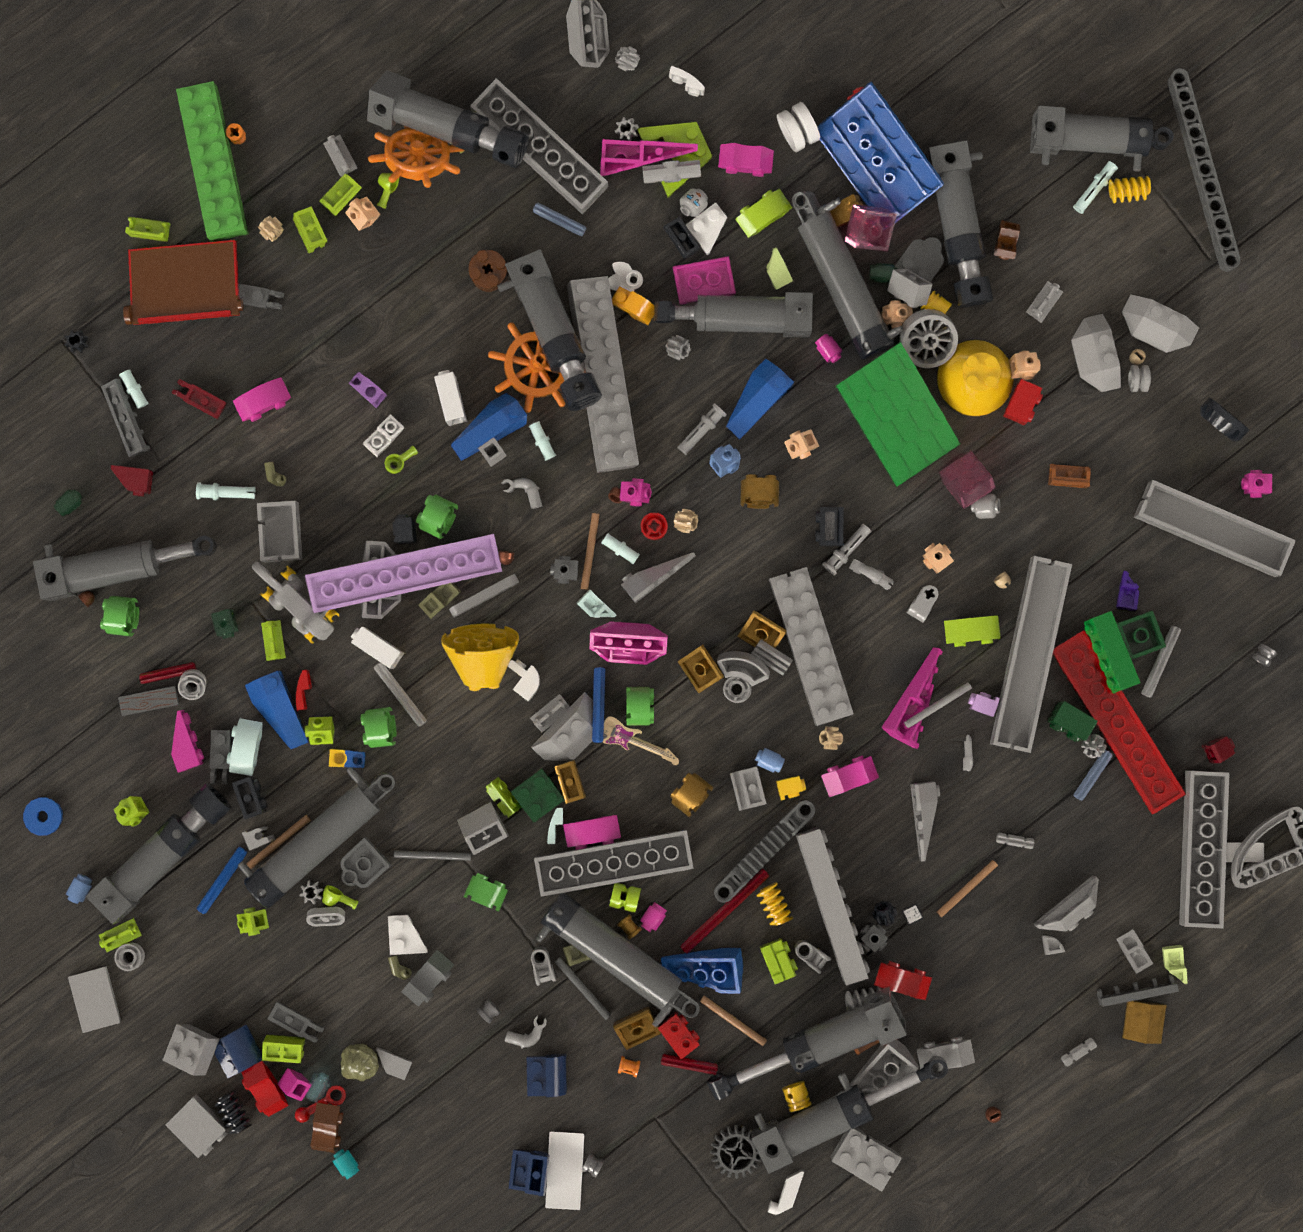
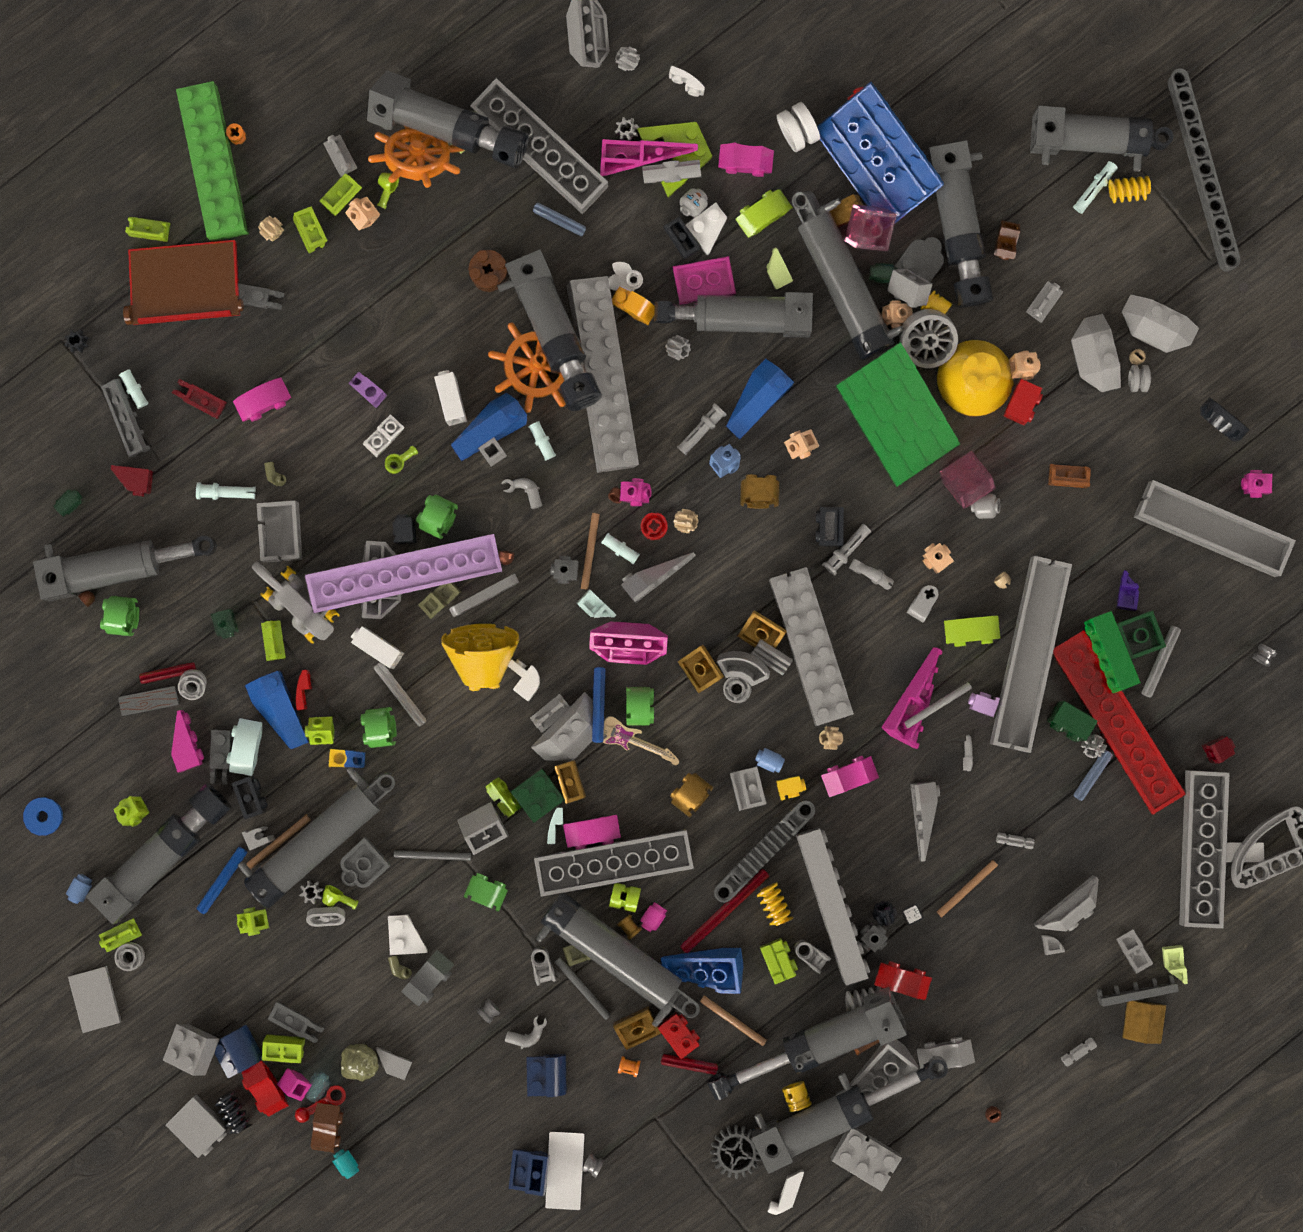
(829, 348): dark pink brick -> none

